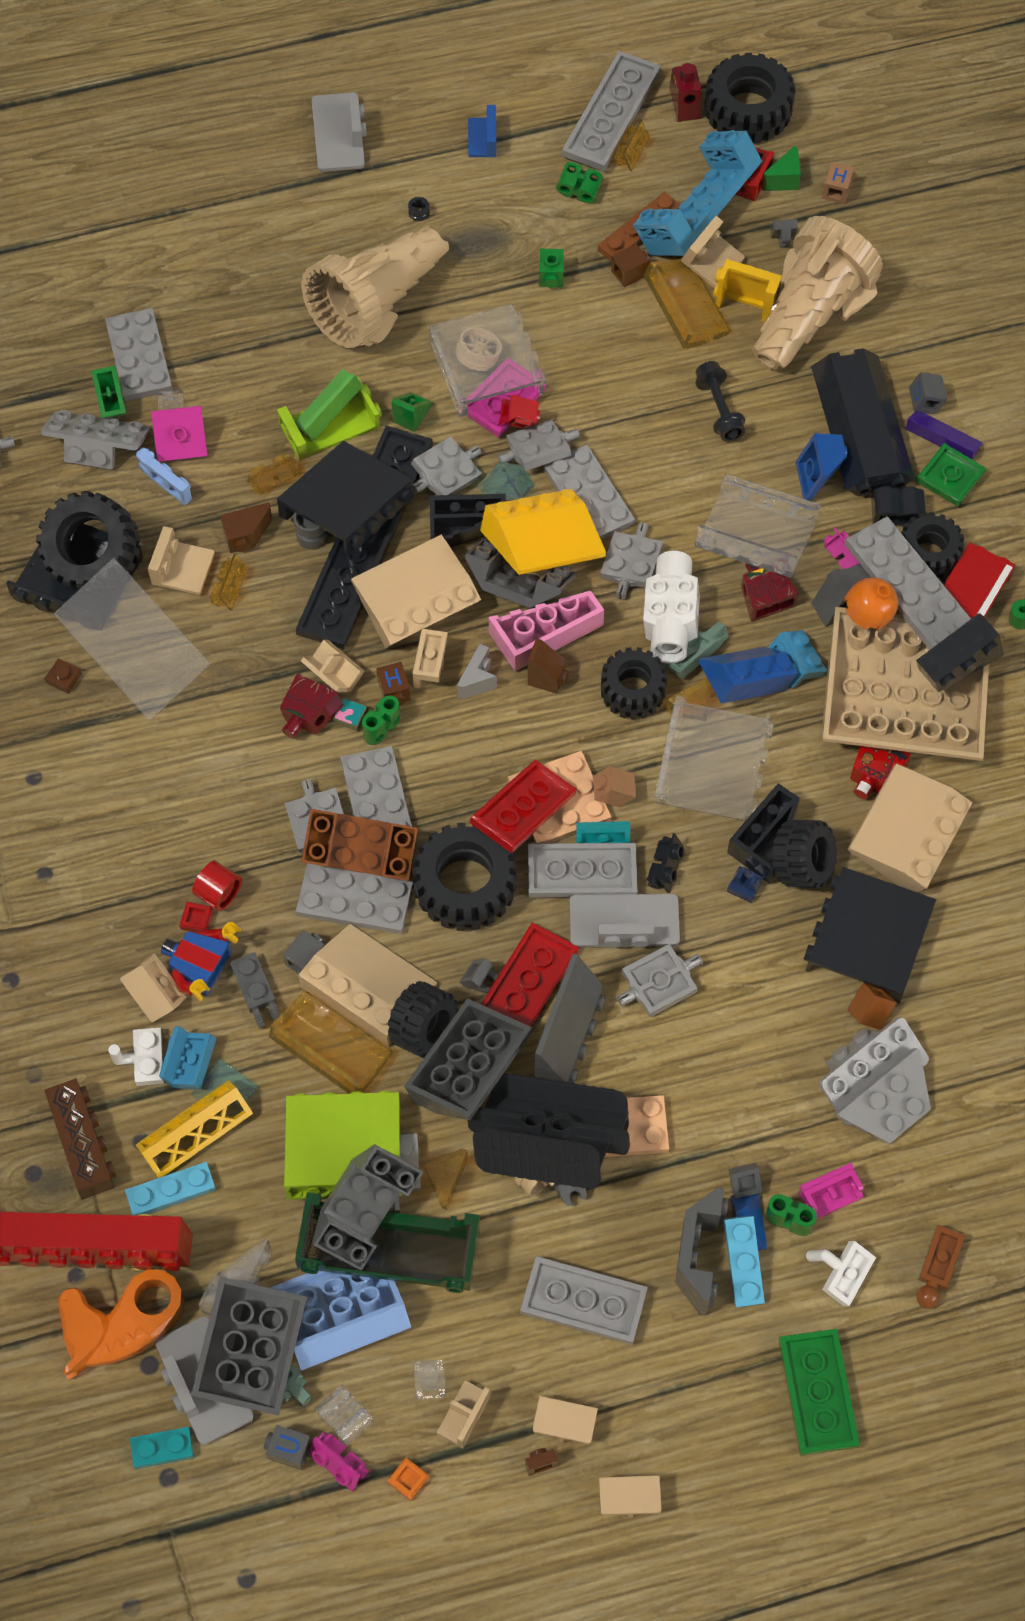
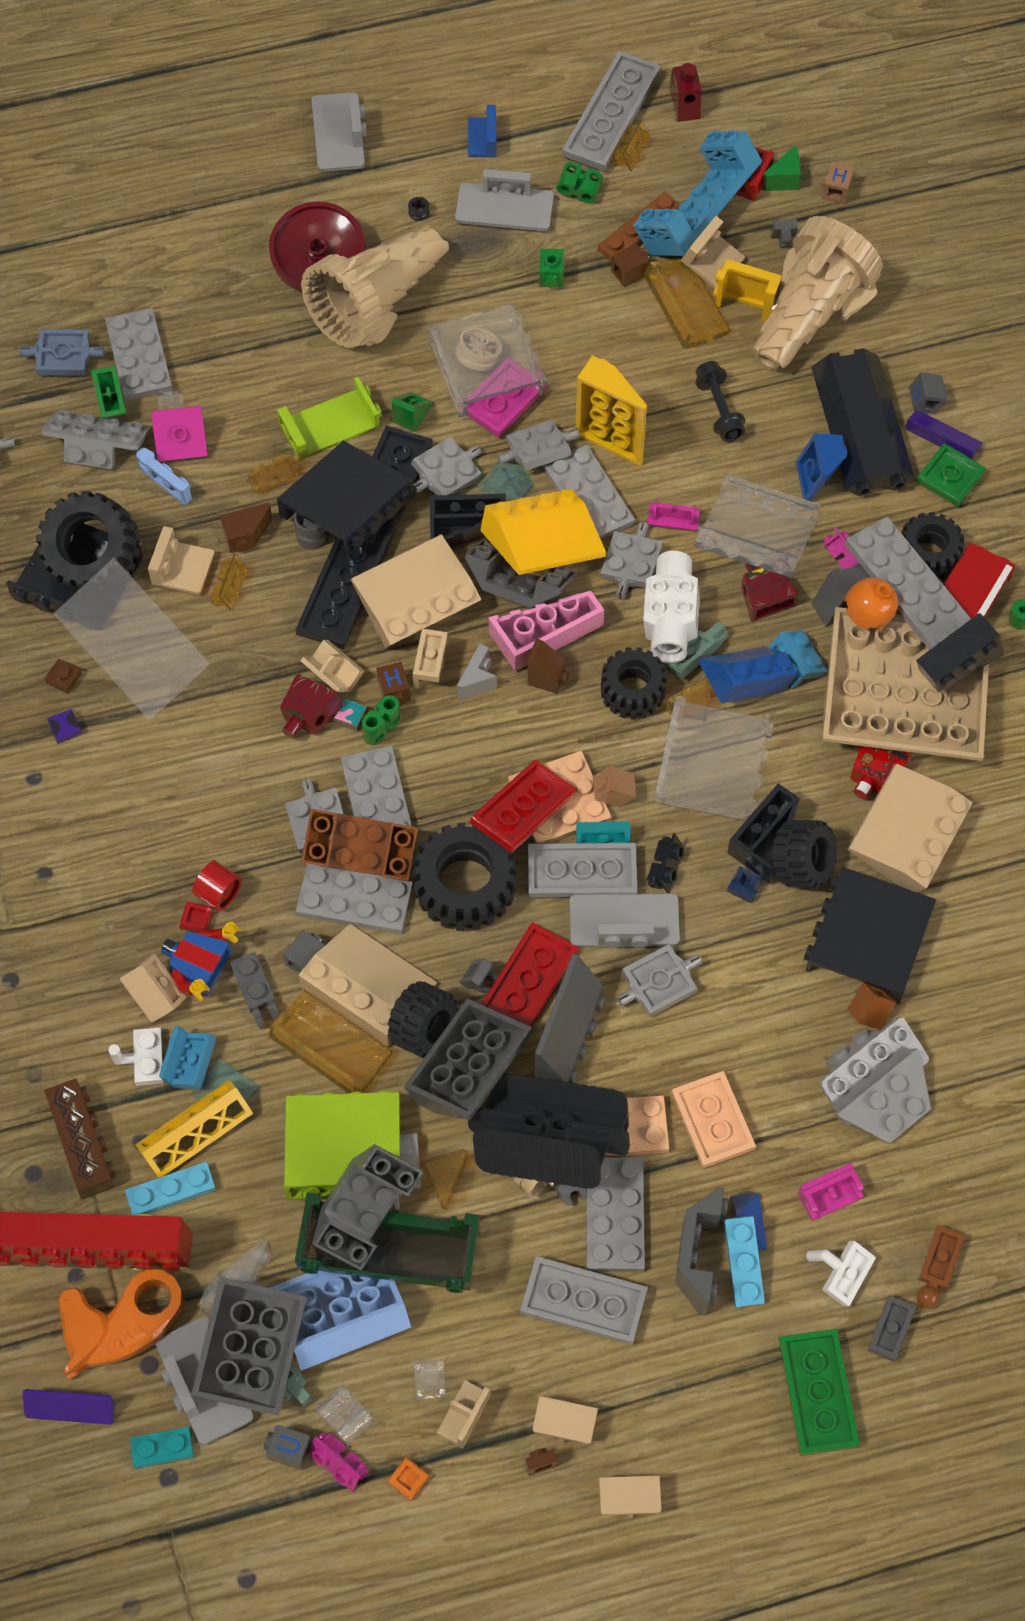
(62, 352): none -> sand blue plate
(64, 726): none -> dark purple tile
(68, 1406): none -> dark purple slope
(309, 235): none -> dark red dish
(328, 404): bright green panel -> none
(505, 202): none -> light grey bracket
(519, 412): red window -> none
(610, 411): none -> yellow slope
(616, 1218): none -> light grey plate
(673, 516): none -> dark pink hinge
(713, 1119): none -> light nougat plate
(745, 1180): dark grey tile -> none
(750, 75): black tyre -> none
(789, 1214): green piece -> none
(891, 1328): none -> dark grey plate
(897, 504): black brick -> none

